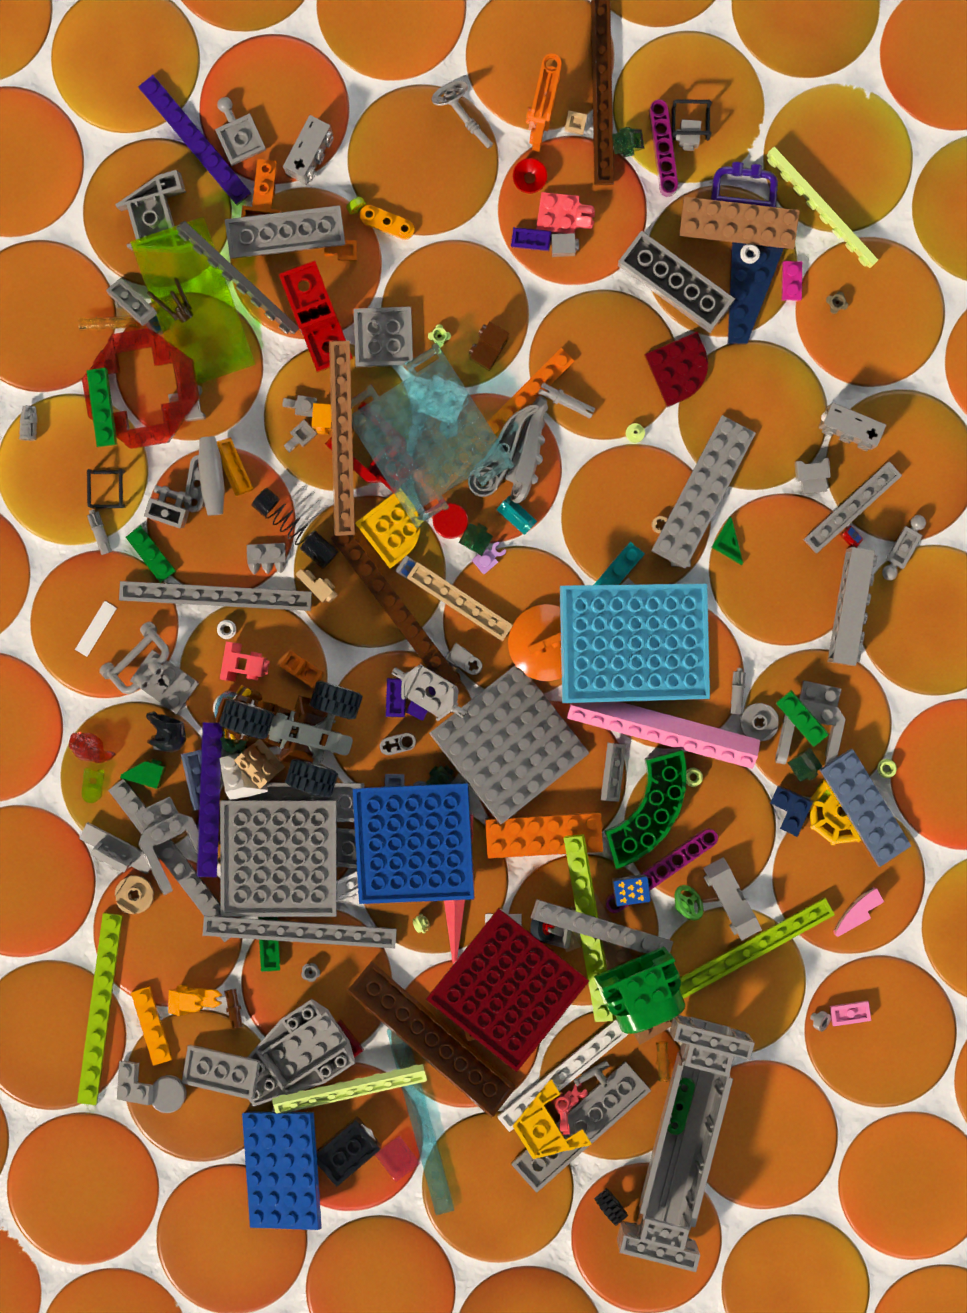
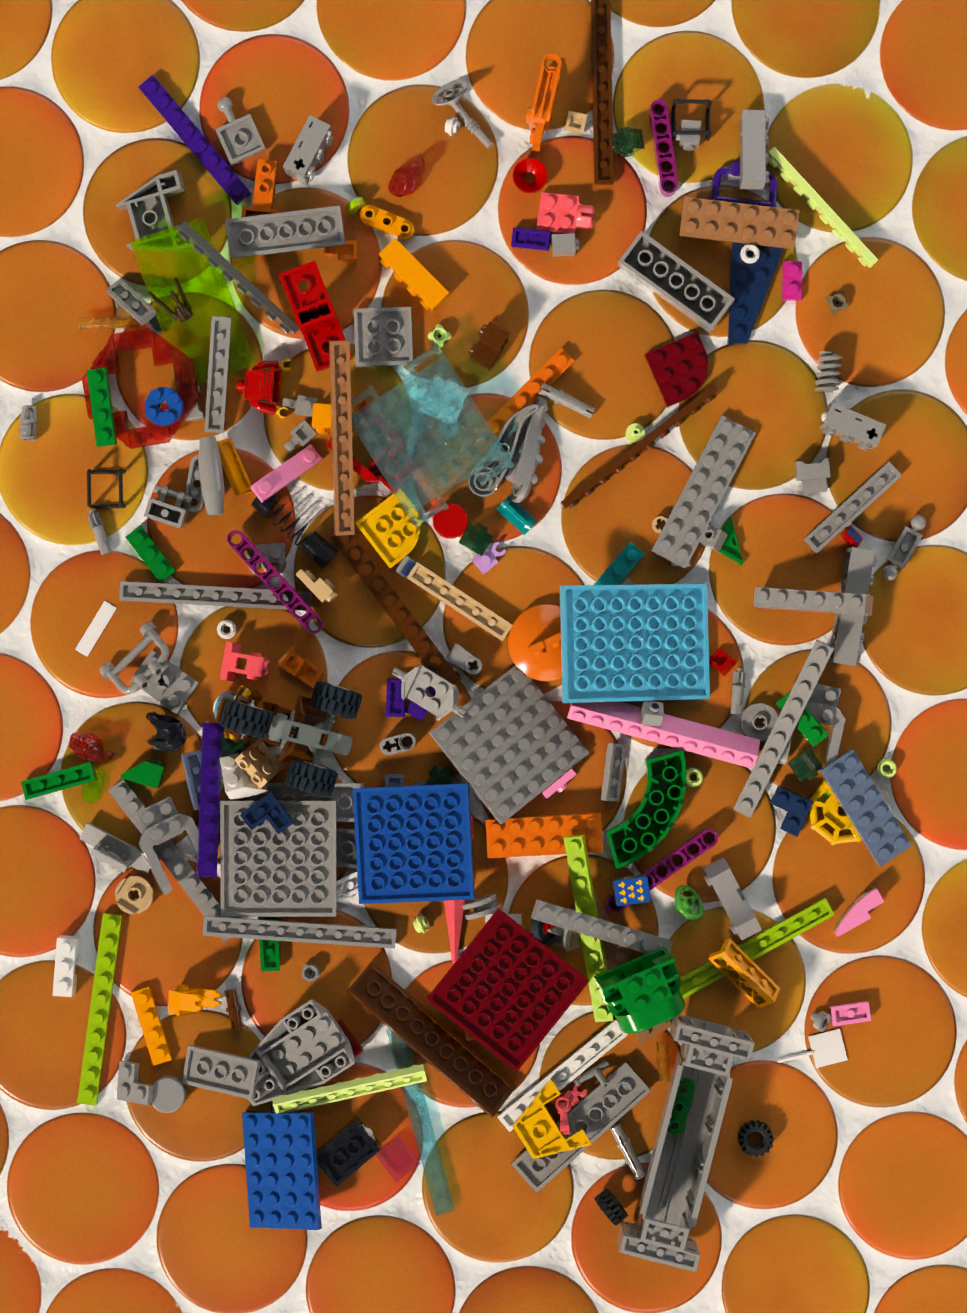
(59, 780): none -> green plate
(65, 960): none -> white arch
(156, 398): none -> blue plate
(217, 374): none -> light grey plate
(263, 386): none -> red torso
(268, 575): none -> magenta beam
(269, 809): none -> dark blue plate
(286, 473): none -> bright pink plate
(407, 178): none -> clear red hair
(413, 274): none -> light orange brick
(452, 126): none -> white plate
(481, 906): none -> light grey head
(560, 784): none -> bright pink plate
(633, 453): none -> reddish brown plate
(636, 1169): none -> light grey pin
(652, 713): none -> light grey plate
(713, 538): none -> light grey plate
(722, 661): none -> red slope
(748, 973): none -> light orange fence
(753, 149): none -> light grey brick
(759, 1149): none -> black tyre
(783, 728): none -> light grey plate
(813, 601): none -> light grey brick
(825, 1047): none -> white piece
(828, 373): none -> light grey piece

